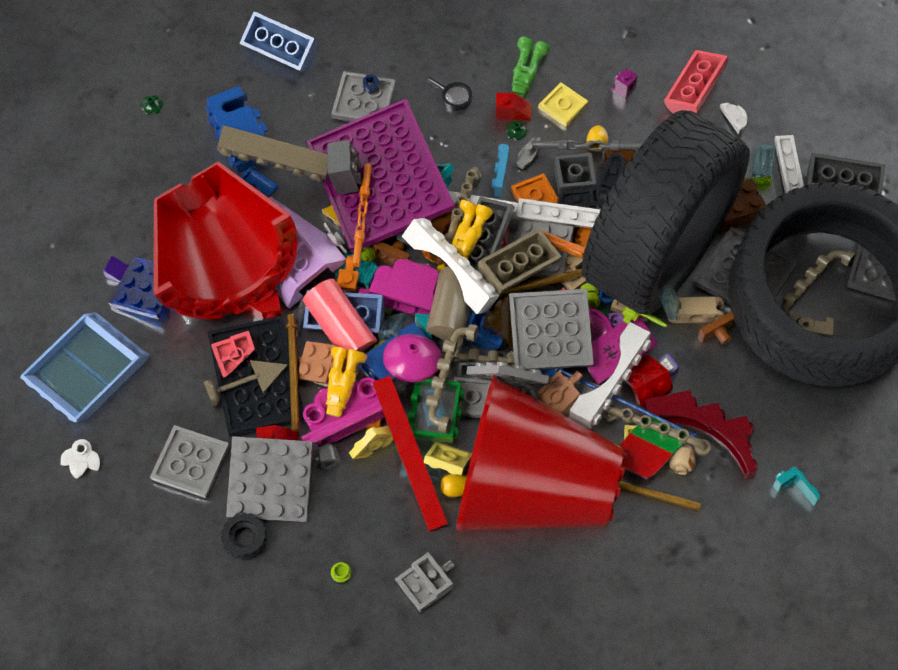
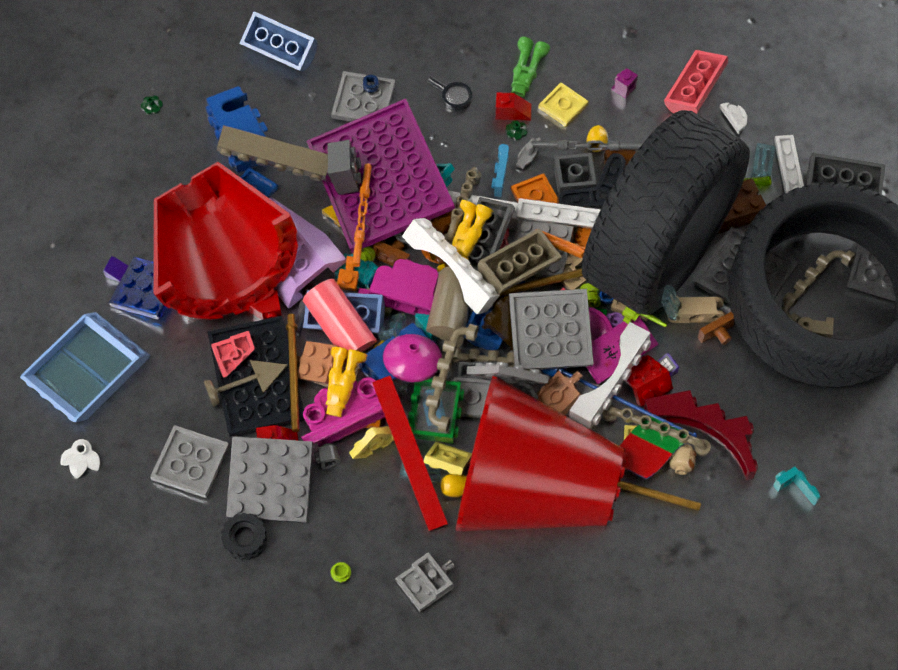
(335, 238): white plate -> none

